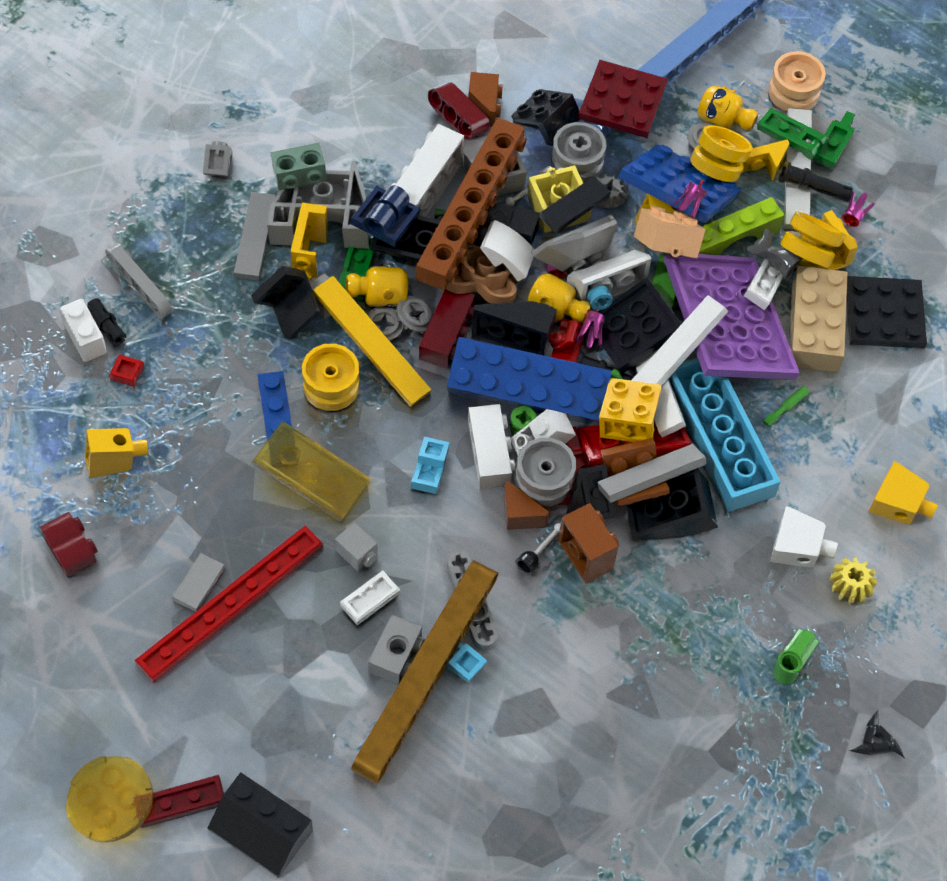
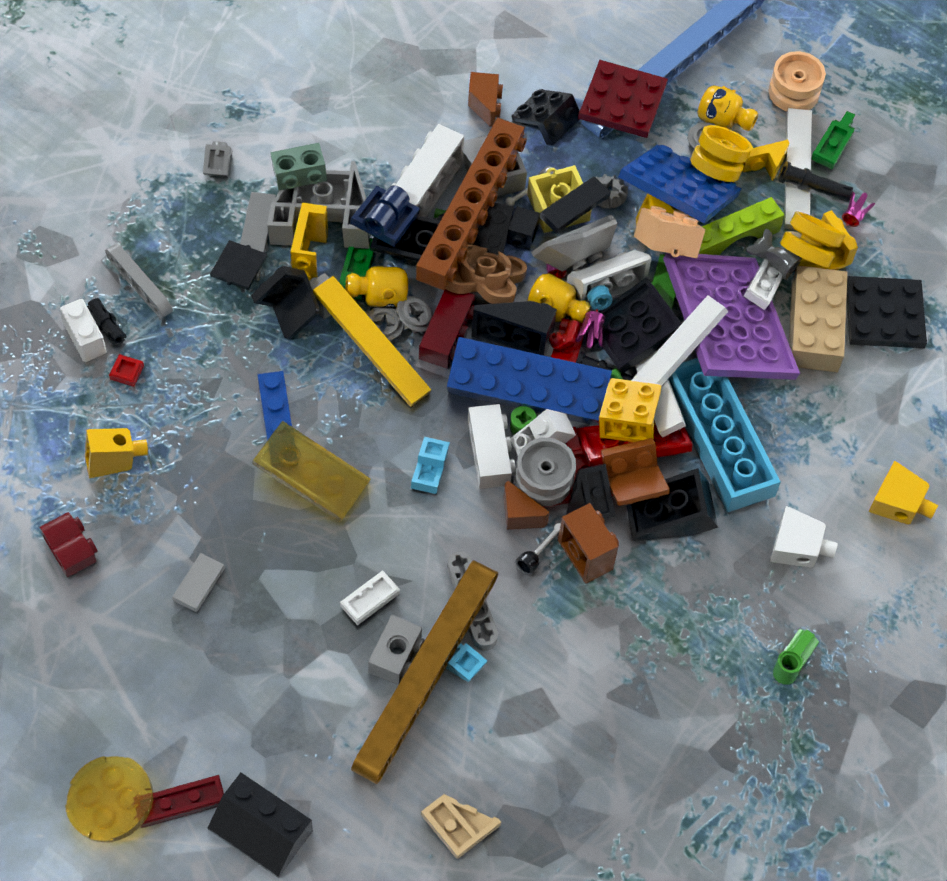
(228, 604): red tile -> none
(238, 265): none -> black piece
(330, 377): yellow wheel -> none
(356, 547): light grey brick -> none
(458, 110): dark red beam -> none
(458, 824): none -> tan wing
(507, 247): white slope -> none
(579, 146): light grey wheel -> none
(651, 473): light grey tile -> none
(692, 191): flat silver piece -> none
(783, 128): green plate -> none
(788, 404): bright green piece -> none
(853, 580): light yellow gear -> none
(870, 746): black piece -> none

